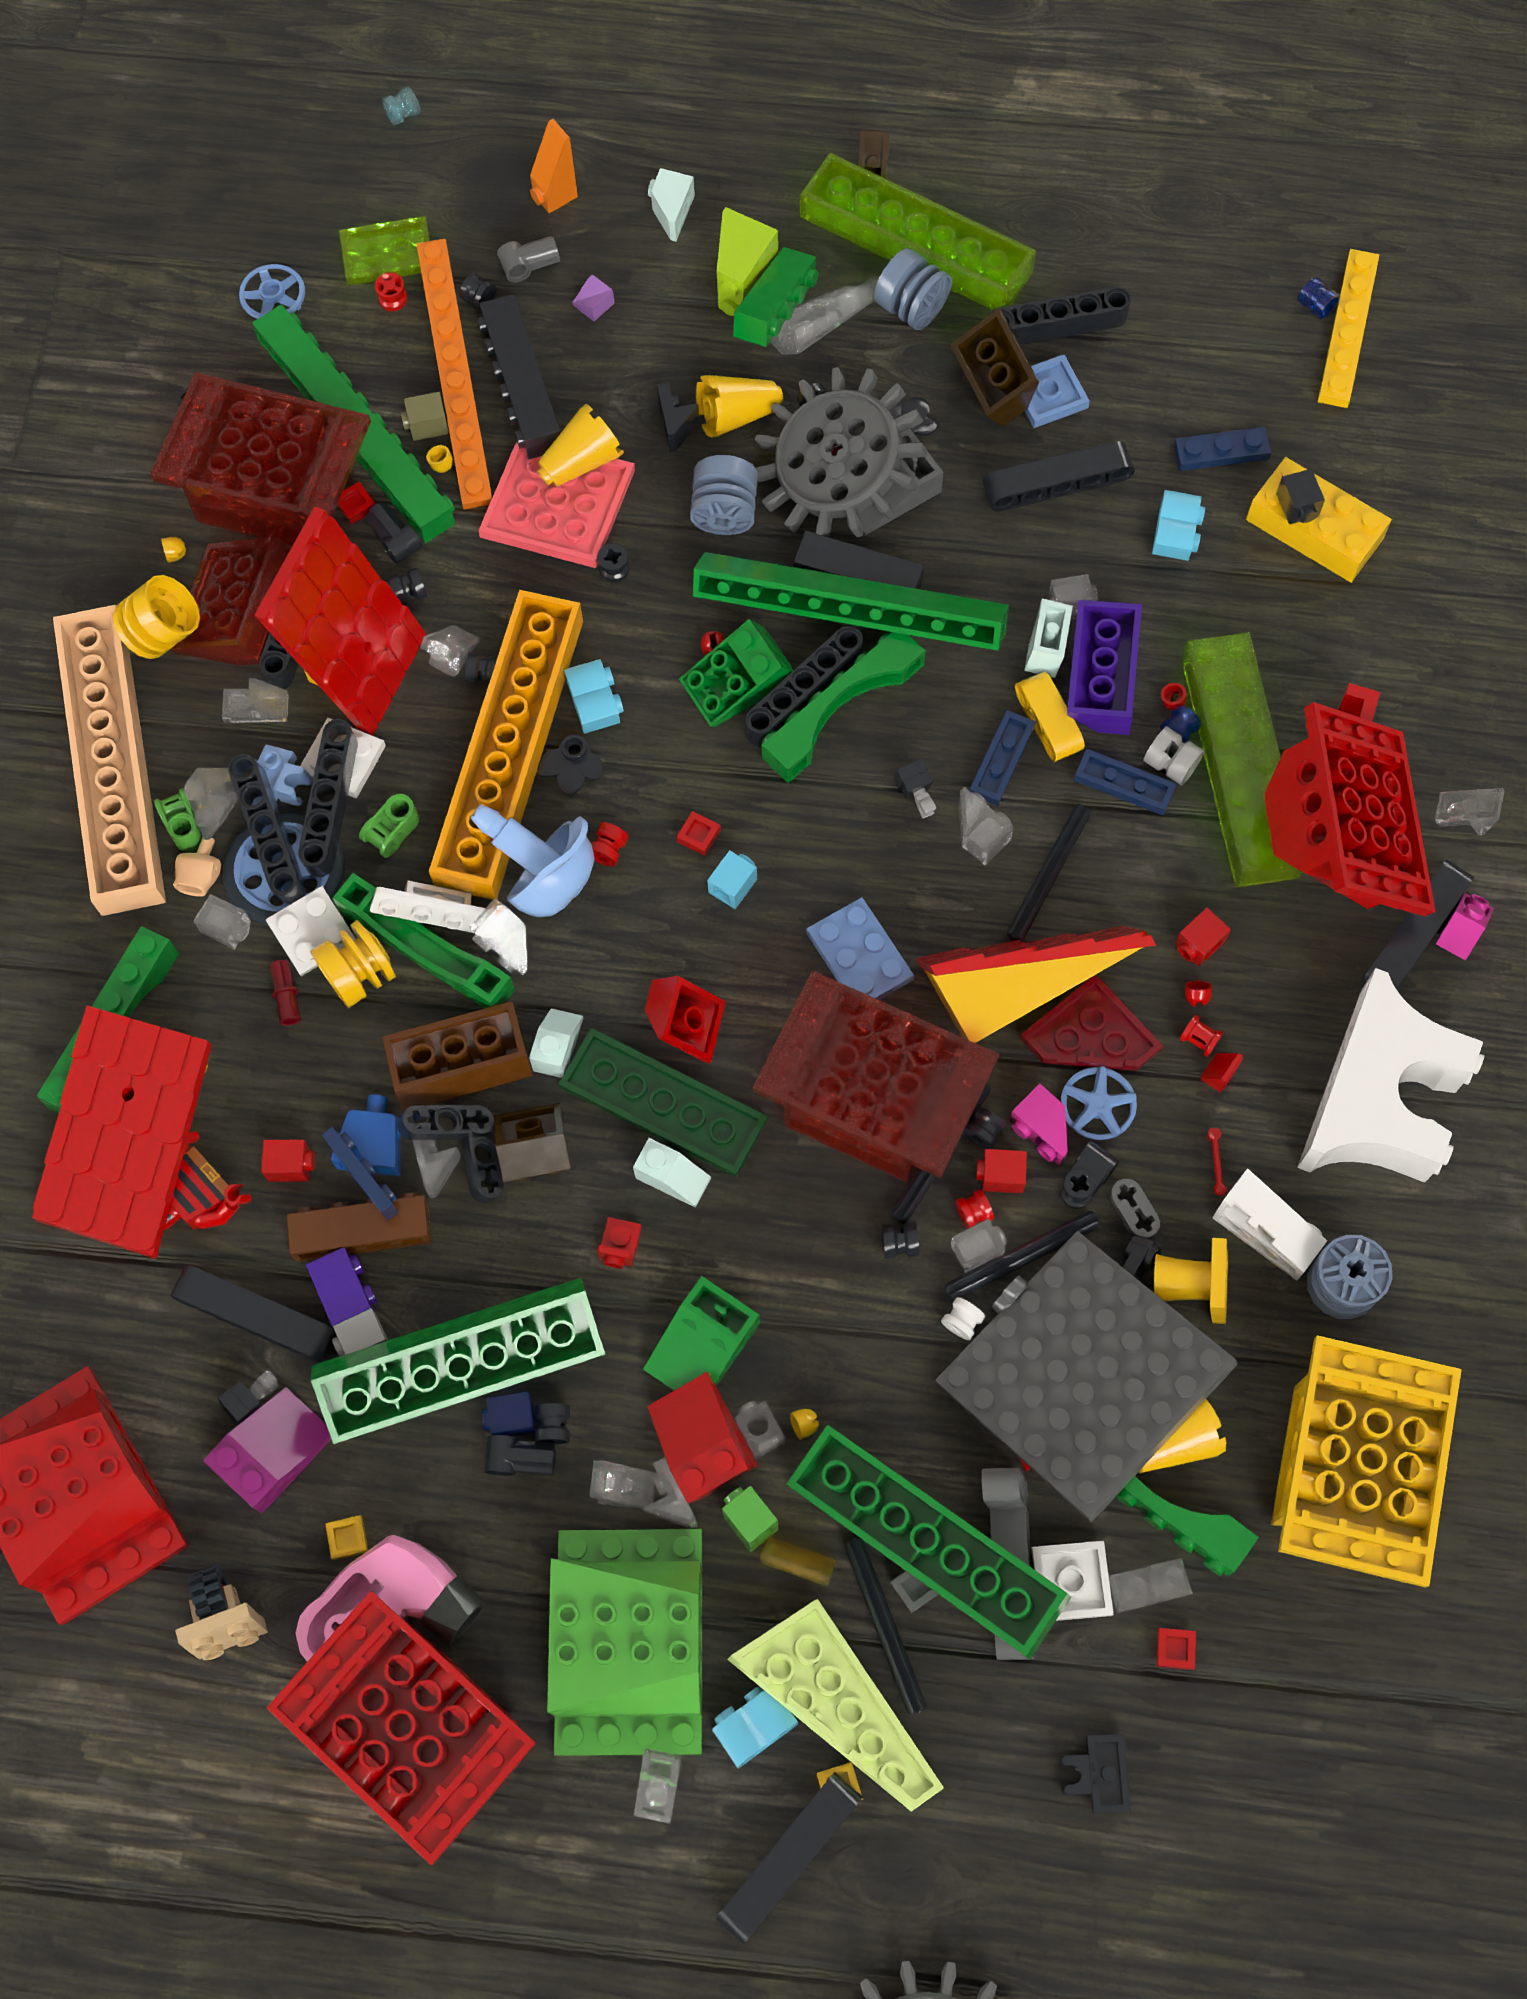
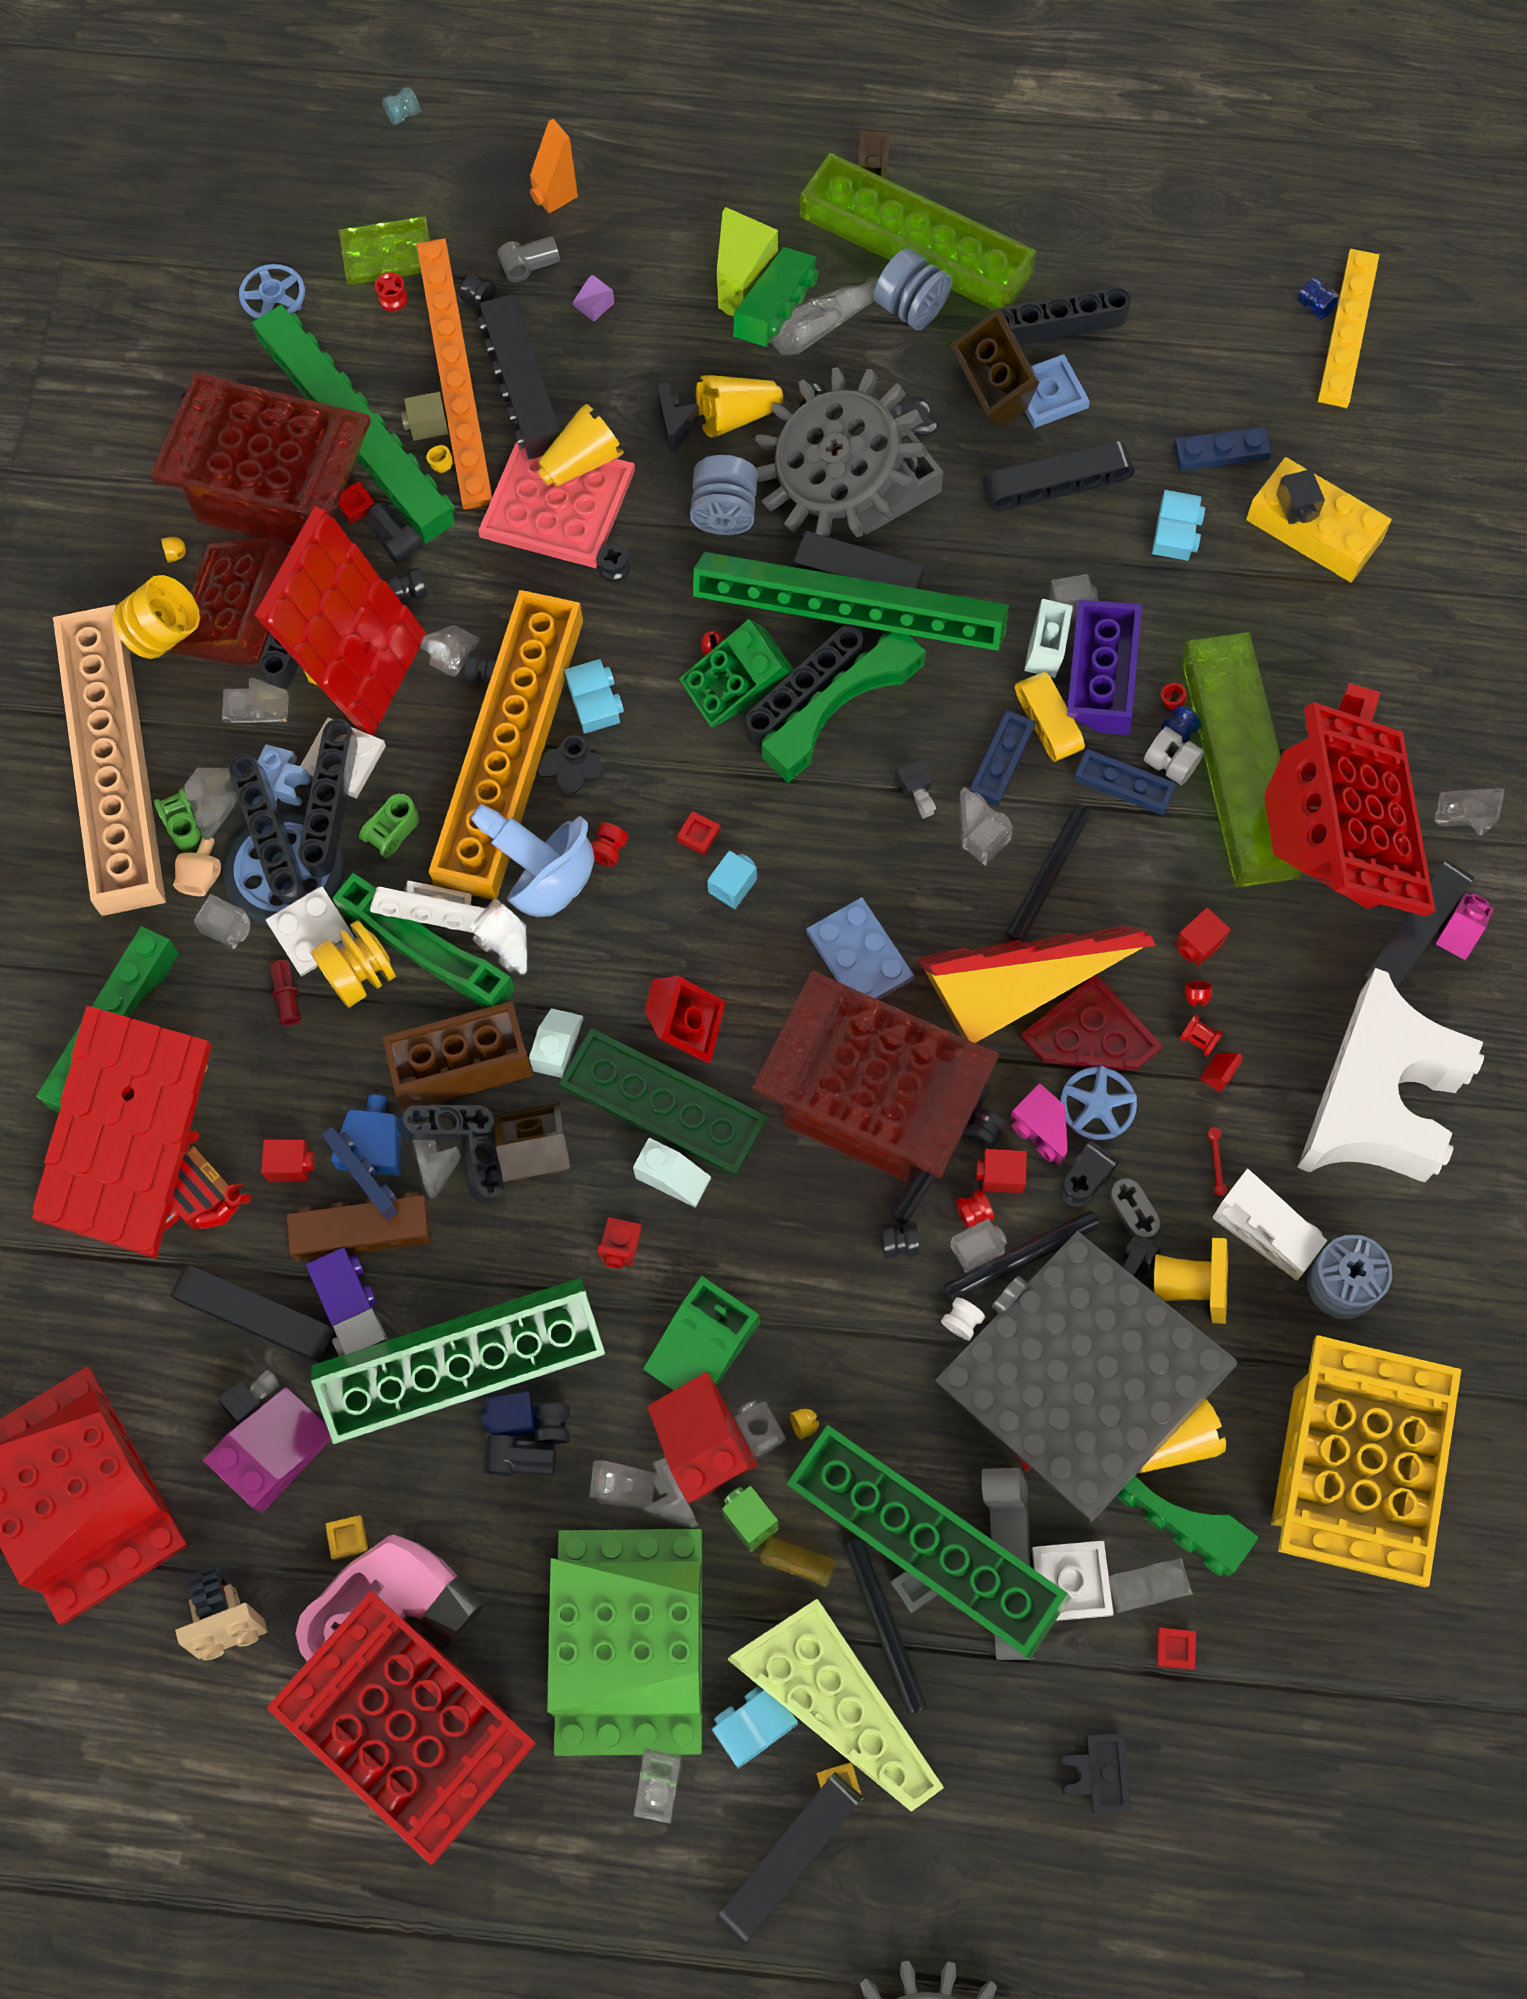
(671, 200): light aqua slope -> none

